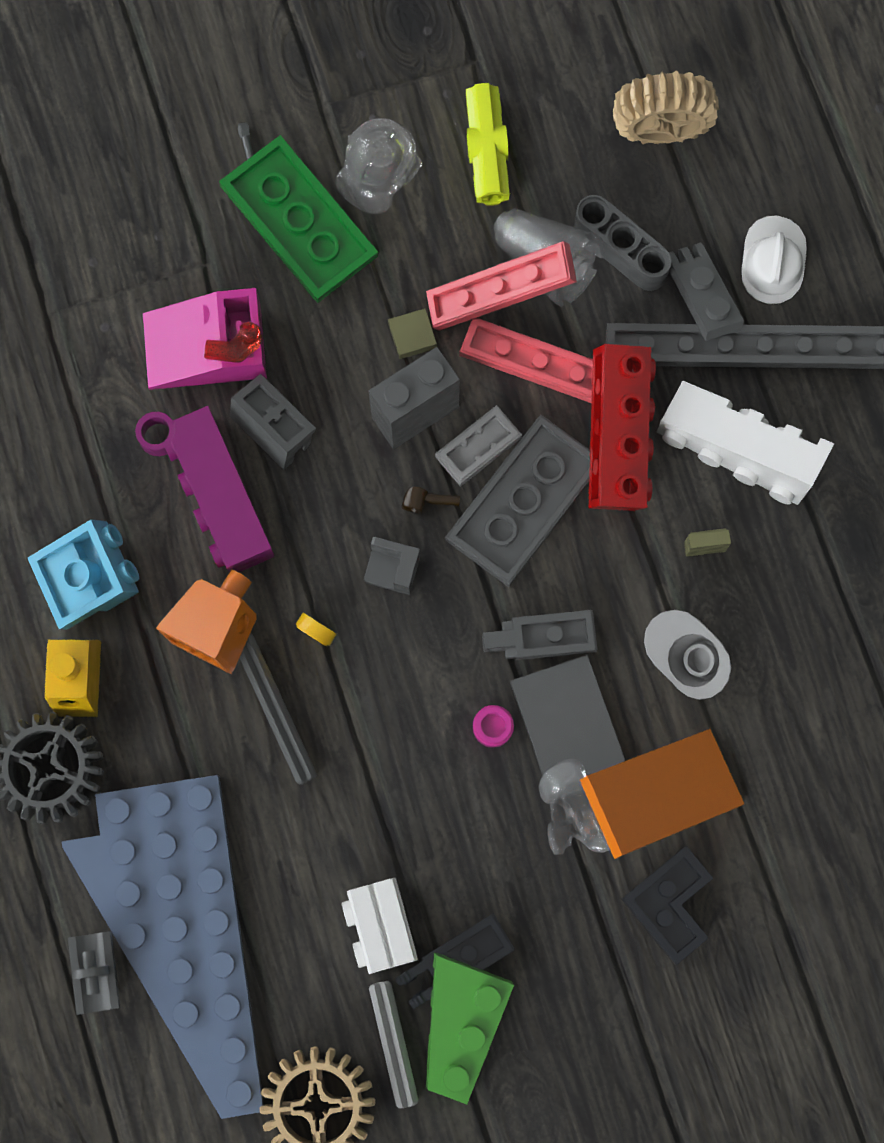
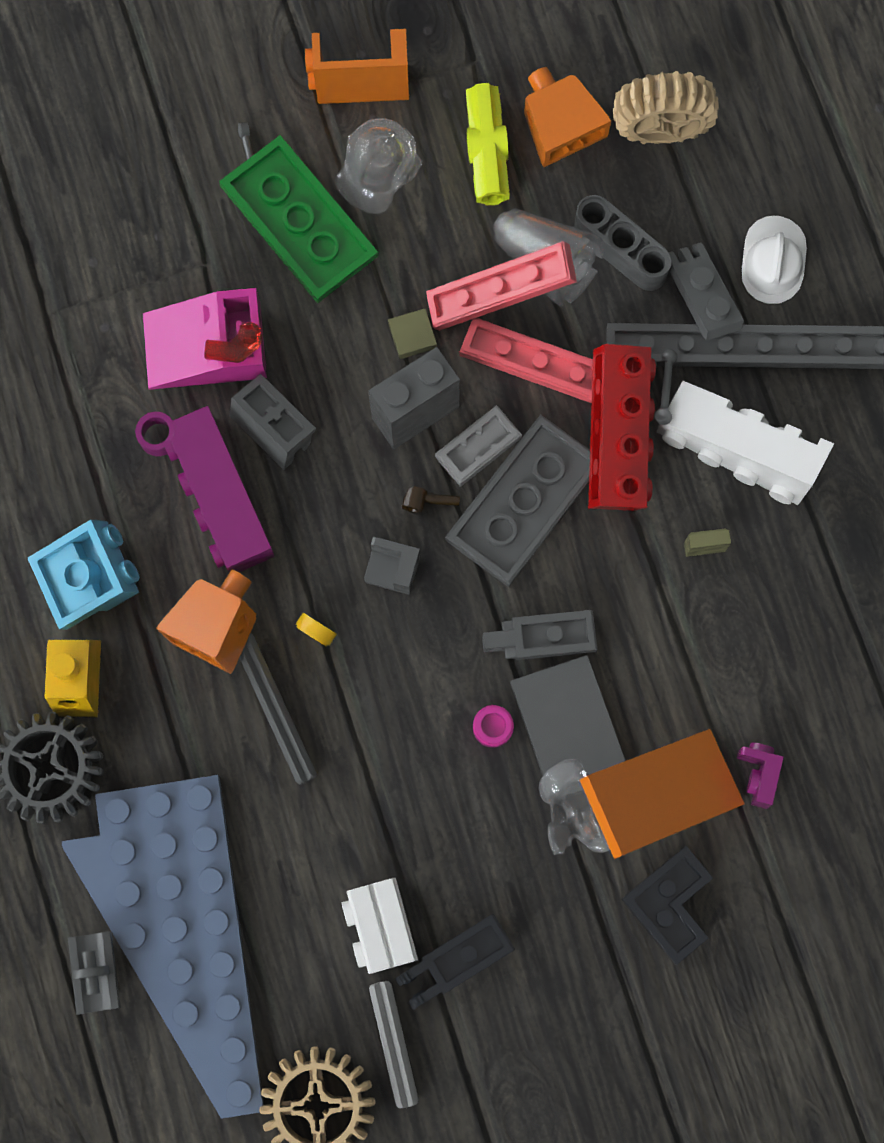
(359, 79): none -> orange panel
(463, 1024): bright green wing -> none
(562, 116): none -> orange torso
(663, 415): none -> dark grey hinge
(688, 654): light grey piece -> none
(764, 781): none -> magenta bracket

